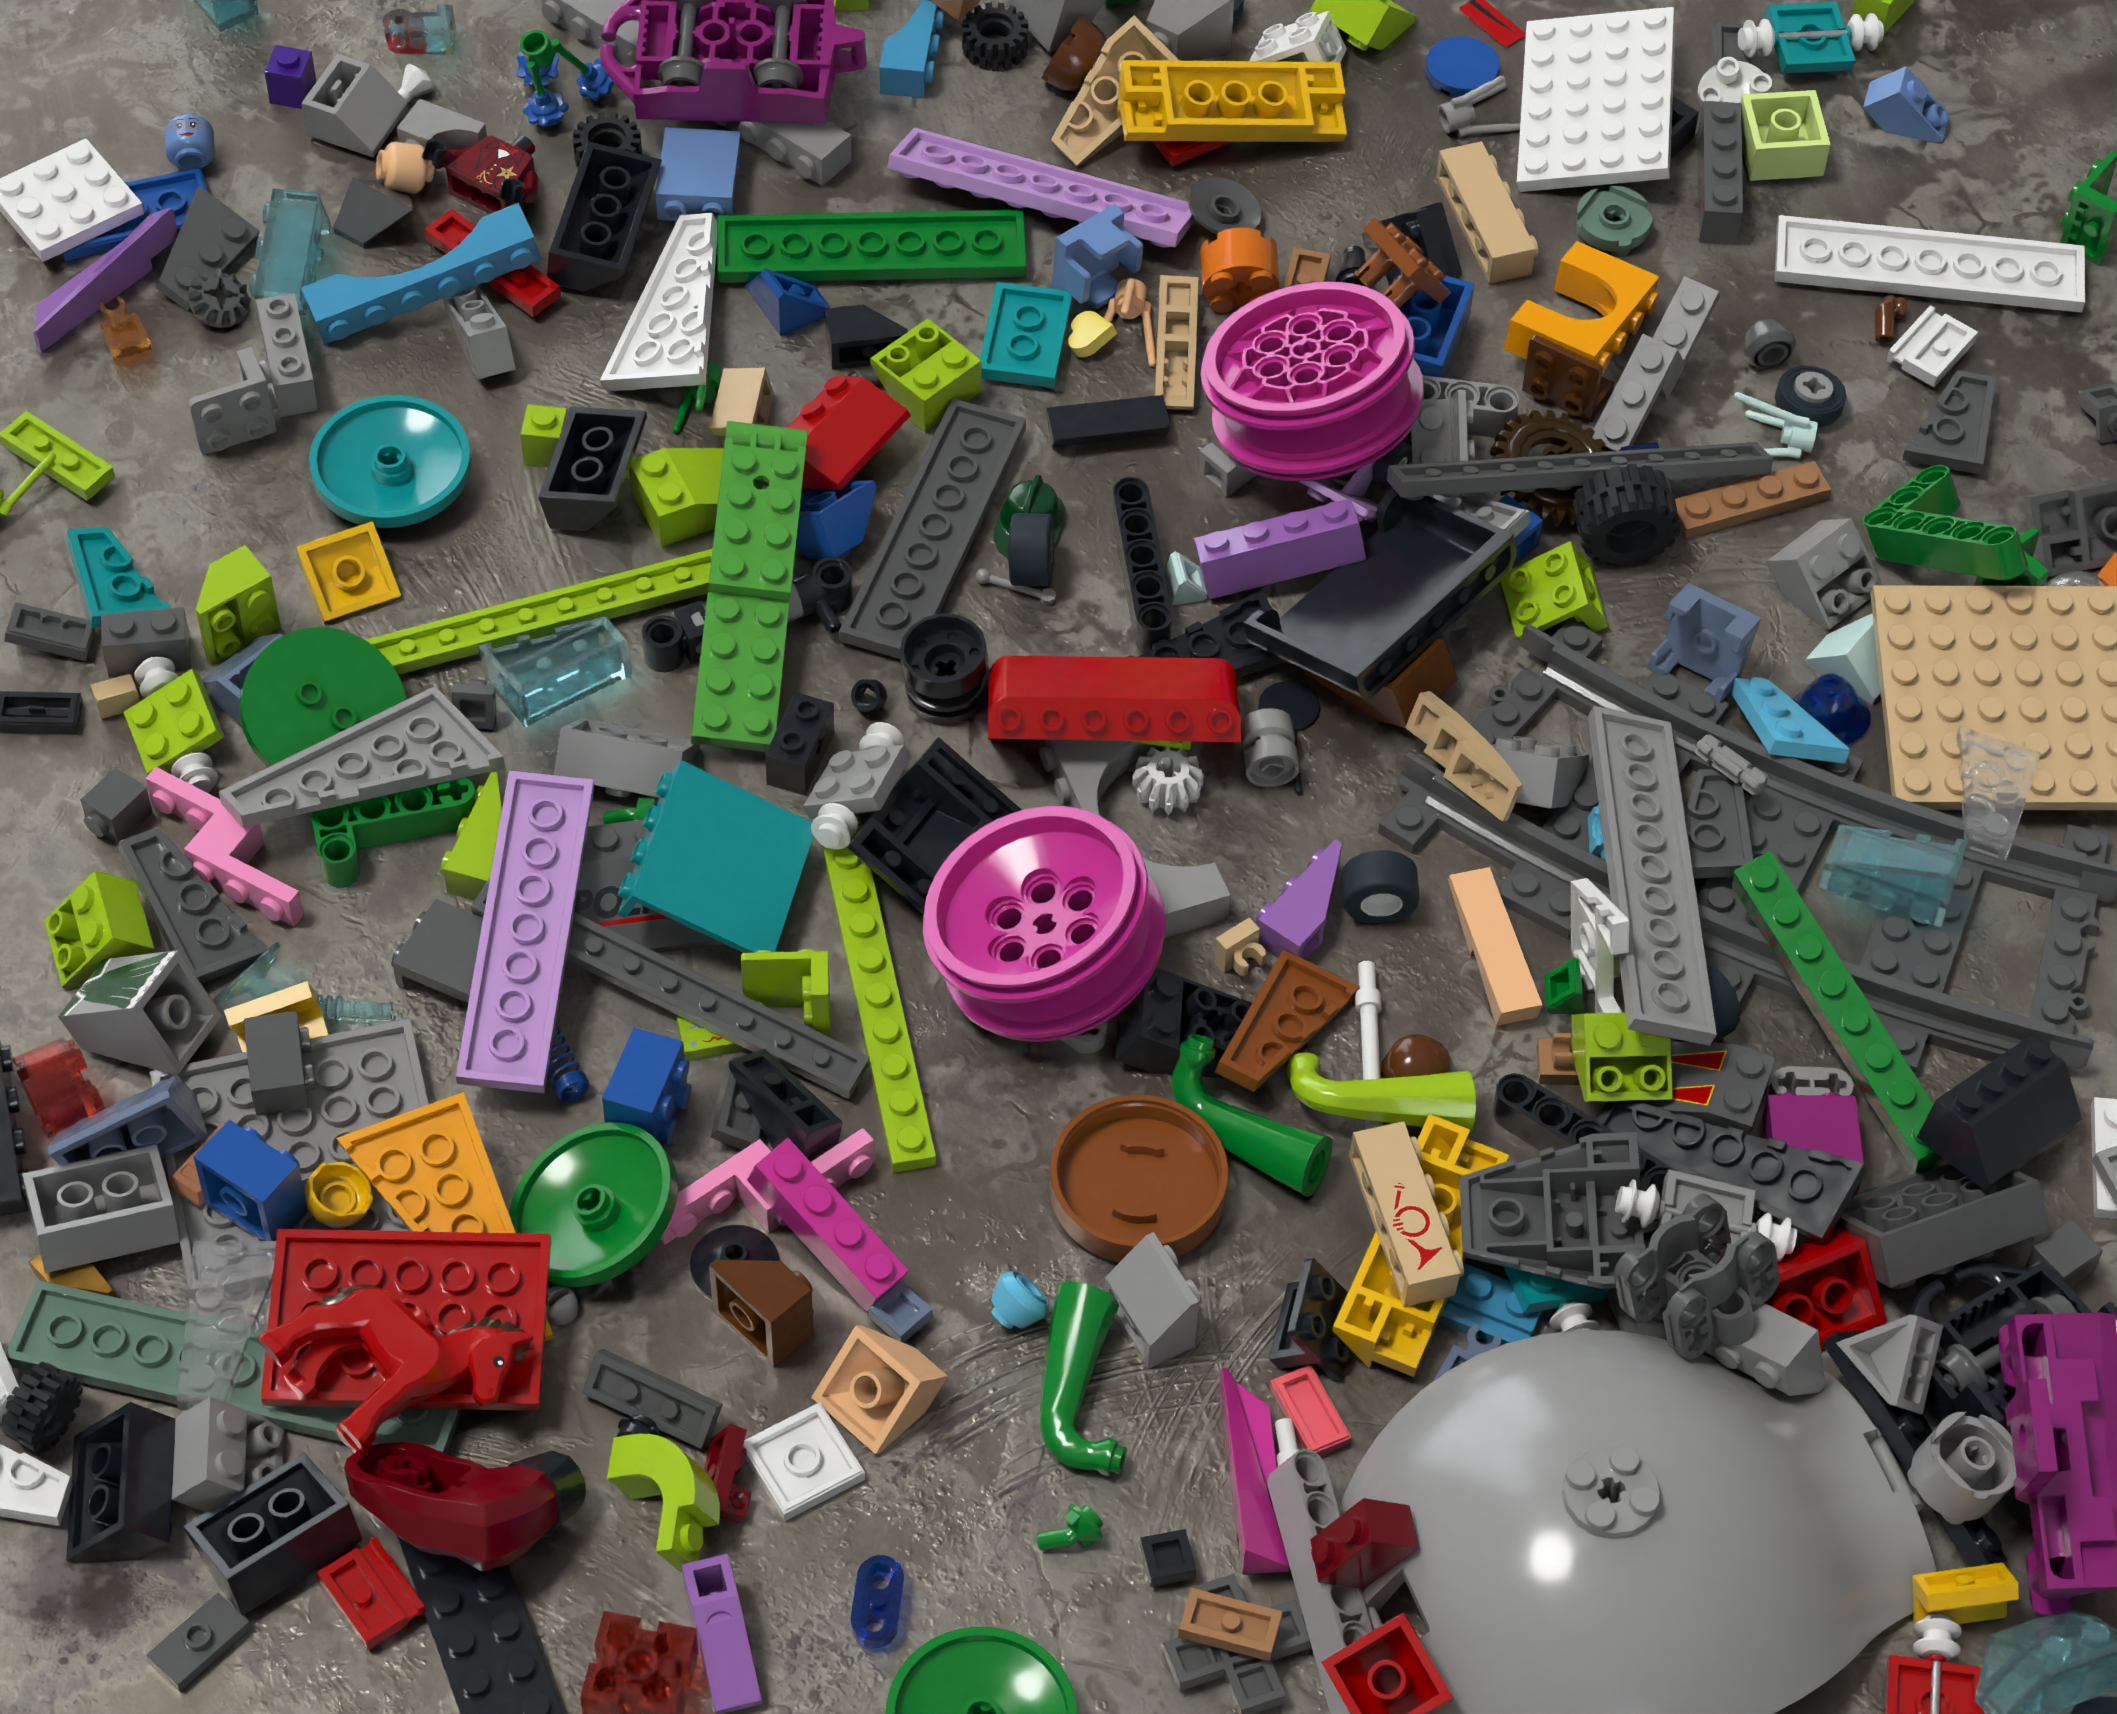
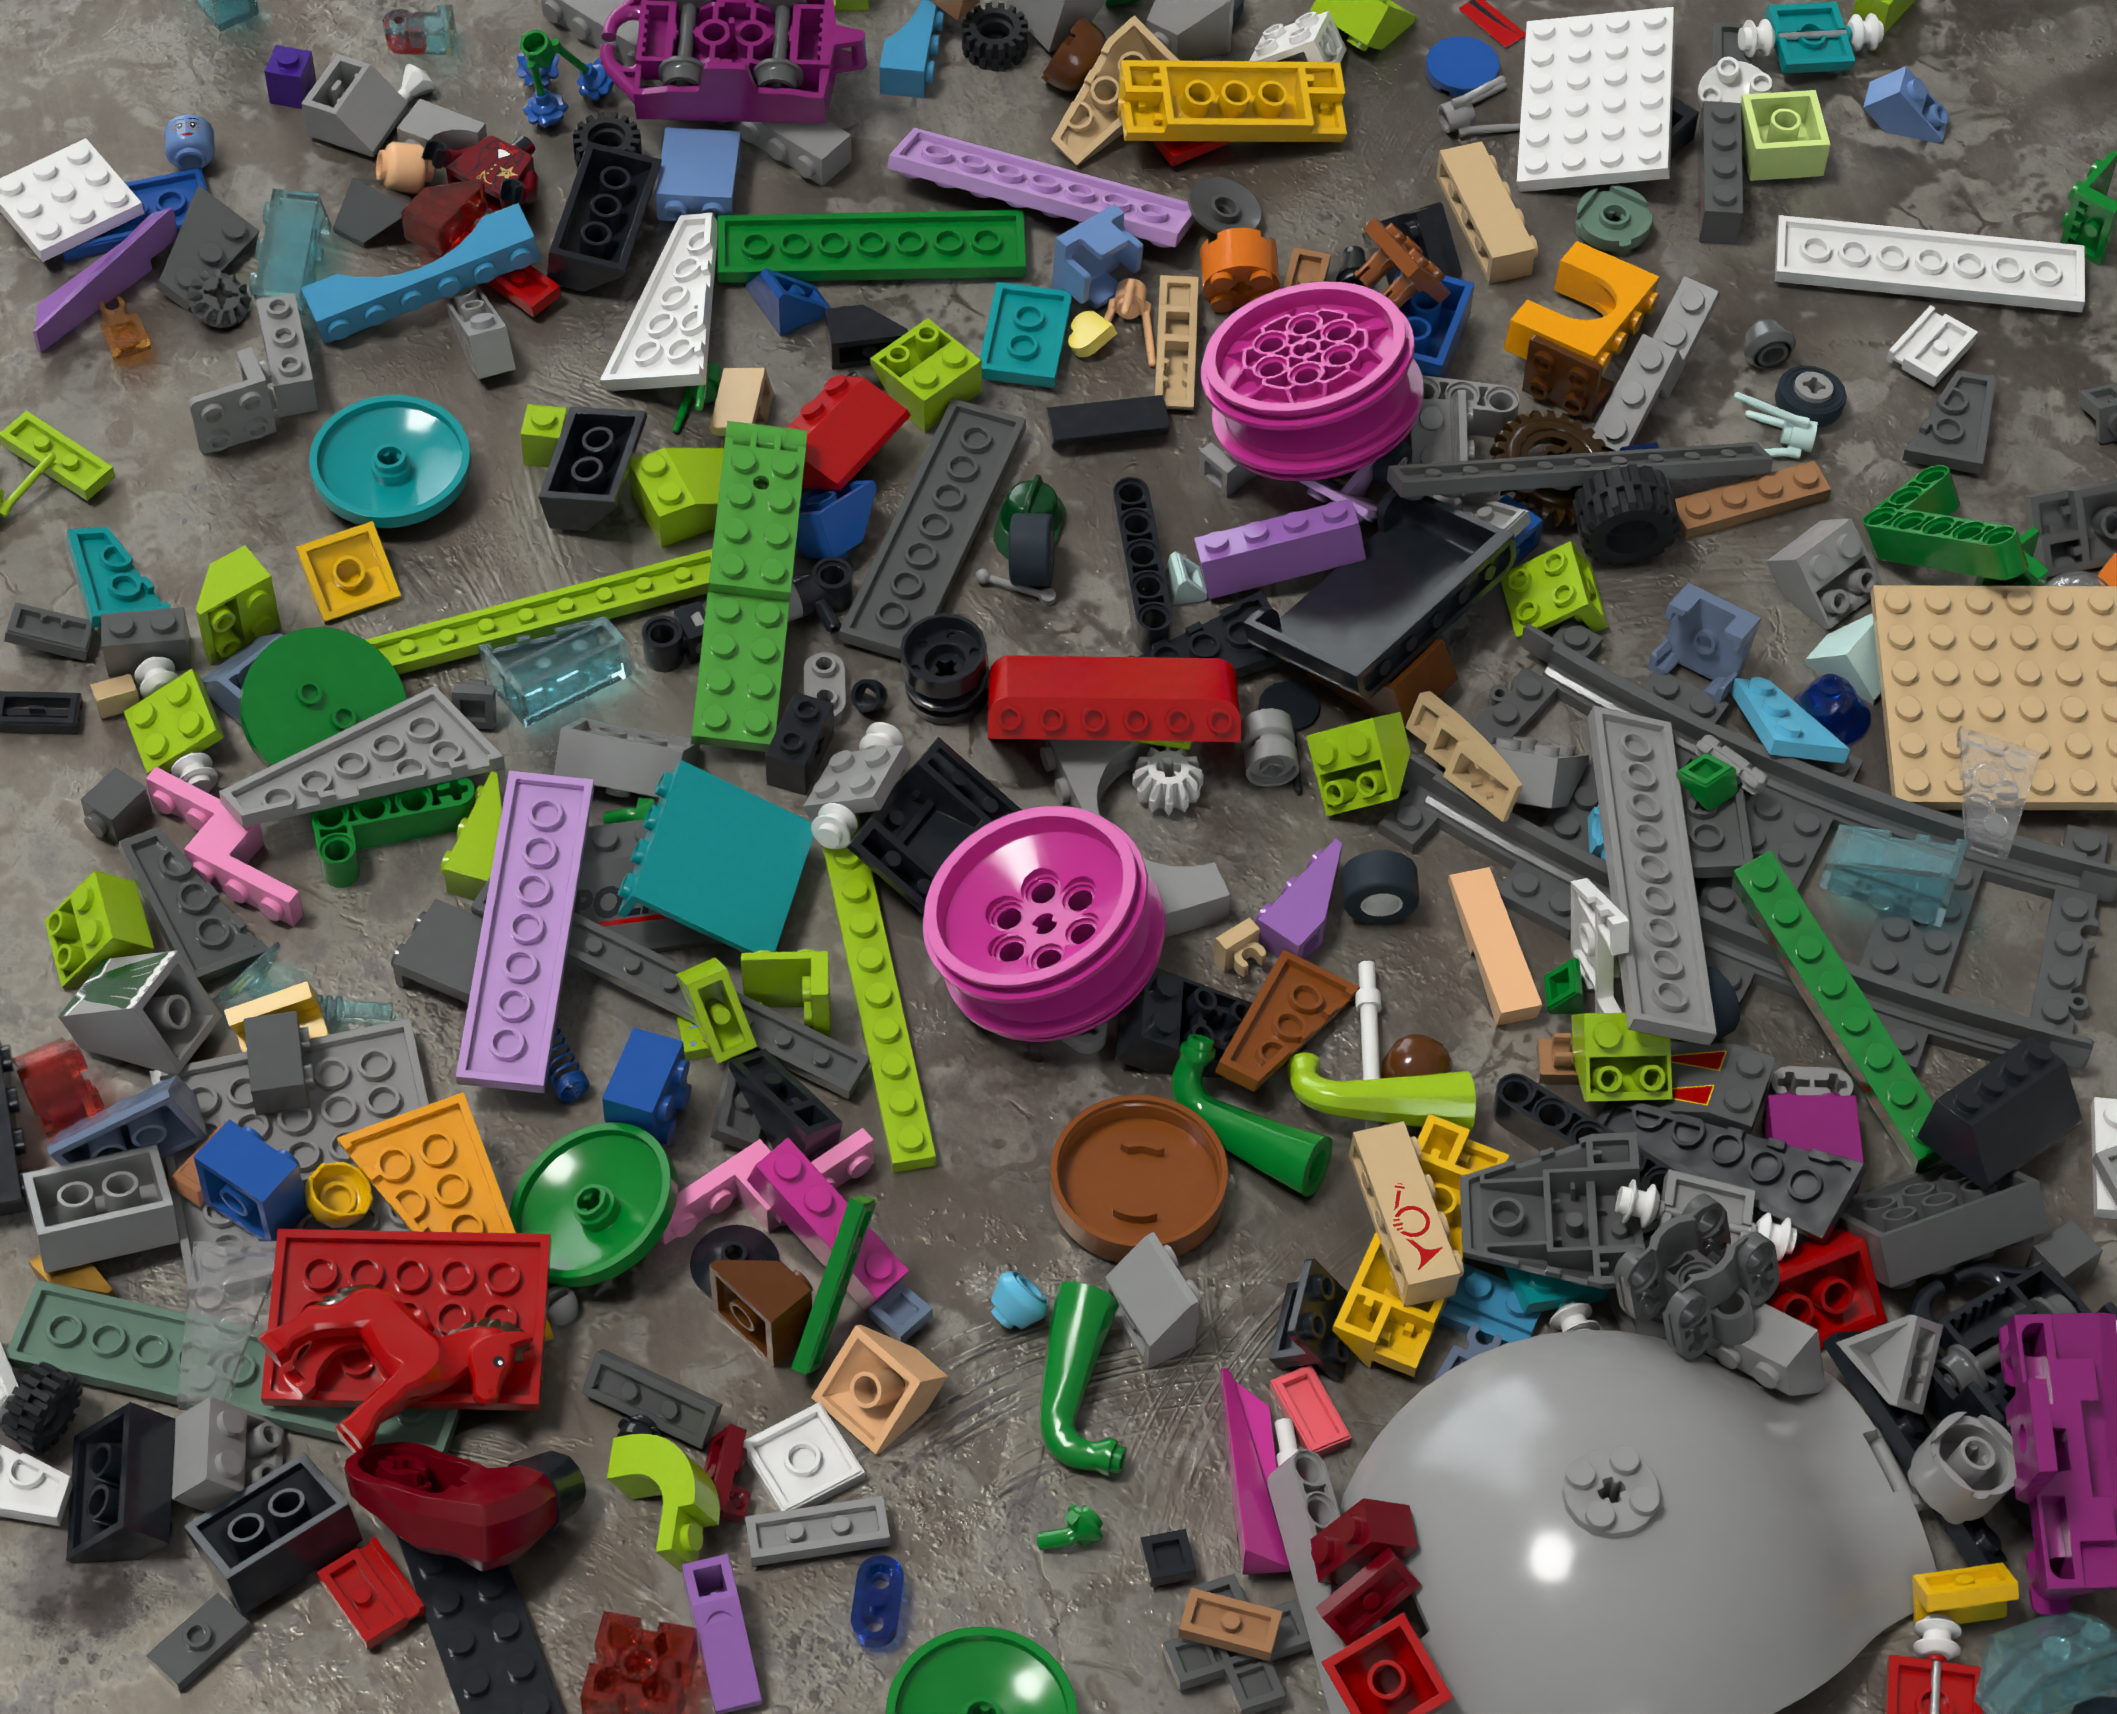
(443, 214): none -> clear red slope
(716, 1009): none -> lime slope
(817, 1531): none -> light grey plate
(827, 683): none -> light grey plate
(834, 1284): none -> green tile
(1360, 762): none -> lime slope
(1368, 1596): none -> dark red plate
(1709, 780): none -> green slope
(1884, 317): reddish brown arm -> none

